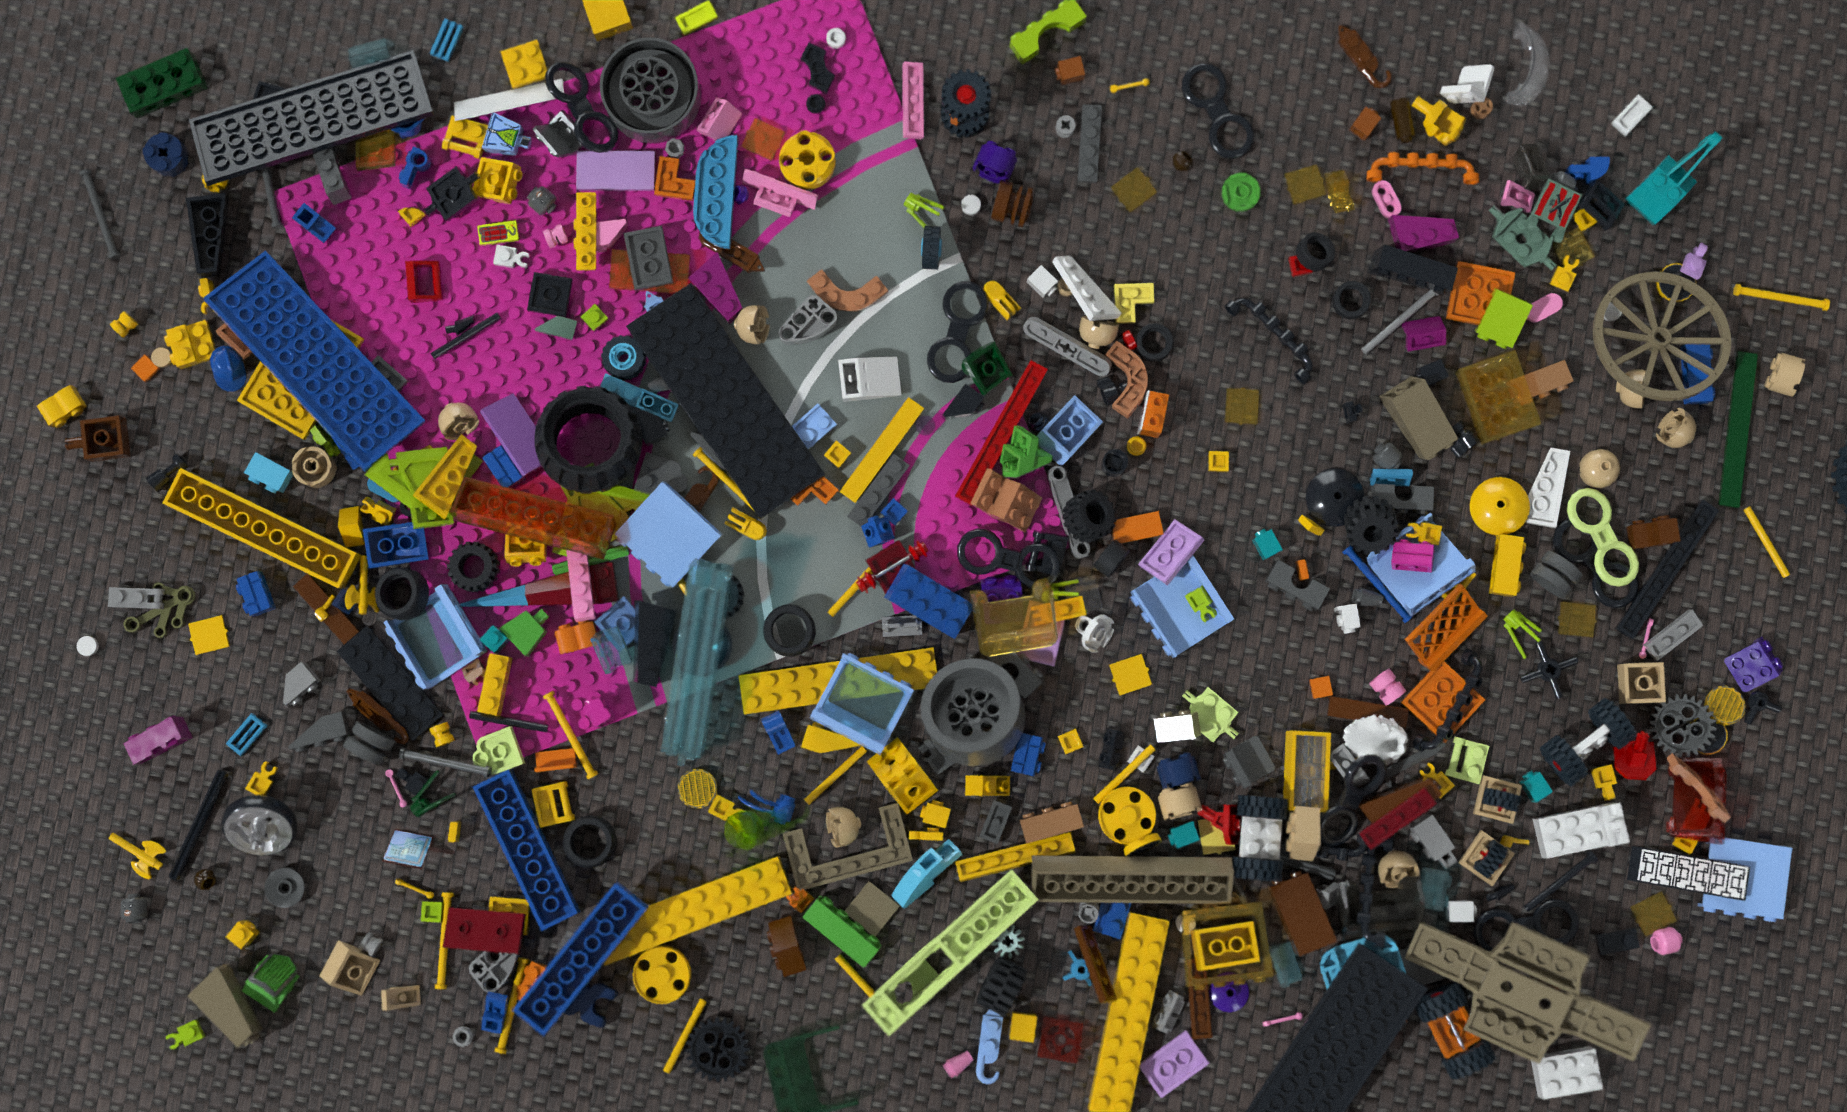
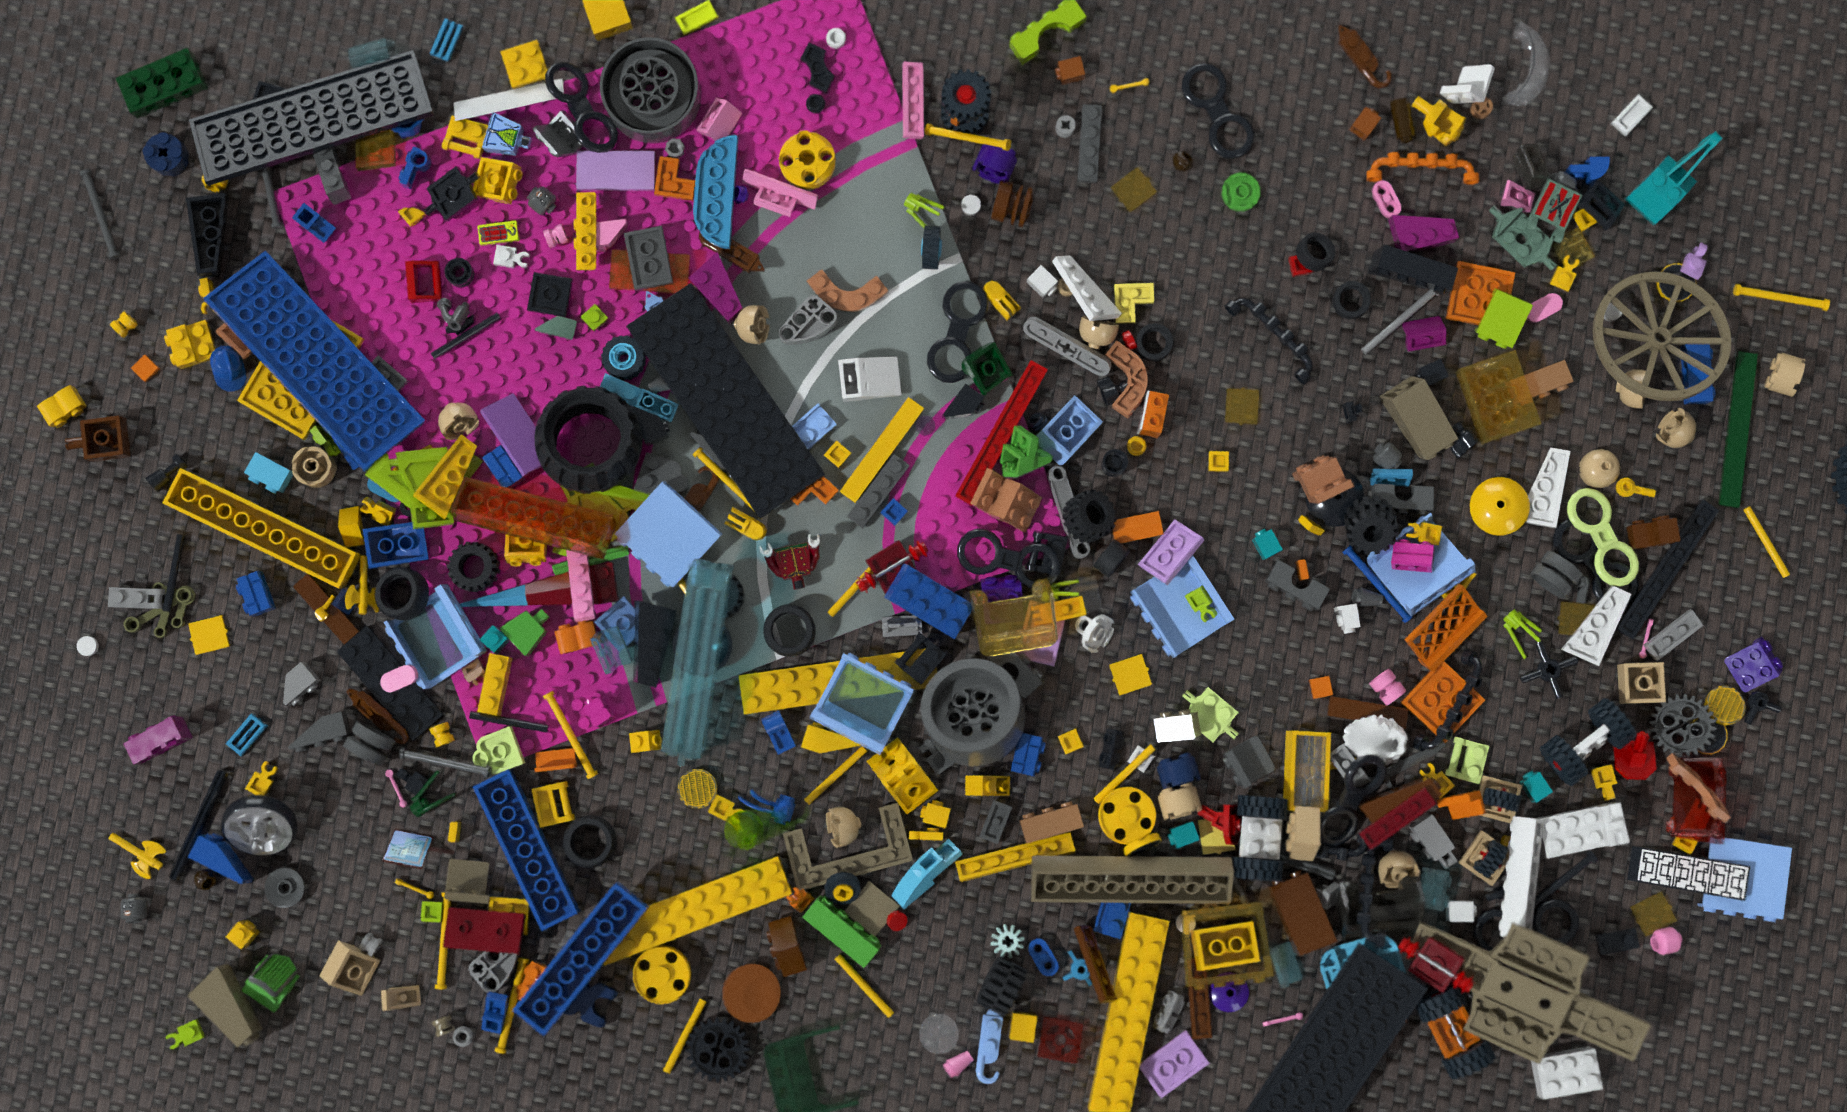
(161, 357): tan tile -> none
(173, 573): none -> black bar
(220, 857): none -> blue slope
(399, 678): none -> bright pink tile
(443, 1023): none -> dark tan wheel
(451, 268): none -> black wheel
(459, 316): none -> dark grey plant
(467, 881): none -> dark tan bracket
(645, 741): none -> yellow bracket
(751, 993): none -> dark orange piece
(763, 139): piece -> none
(793, 561): none -> dark red torso
(848, 883): none -> black wheel
(877, 531): blue brick -> none
(897, 920): none -> red tile
(925, 662): none -> black plate
(938, 1033): none -> clear tile
(960, 942): yellowish green piece -> none
(1004, 144): none -> yellow bar
(1043, 956): none -> blue plate
(1087, 914): light grey wheel -> none
(1305, 184): clear yellow piece -> none
(1322, 479): none -> nougat bracket
(1338, 191): clear yellow slope -> none
(1436, 964): none -> dark red plate
(1463, 804): none -> orange panel
(1507, 565): yellow brick -> none
(1521, 873): none -> white brick
(1583, 586): none -> dark grey arm
(1597, 629): none -> white wing
(1626, 487): none -> yellow plate

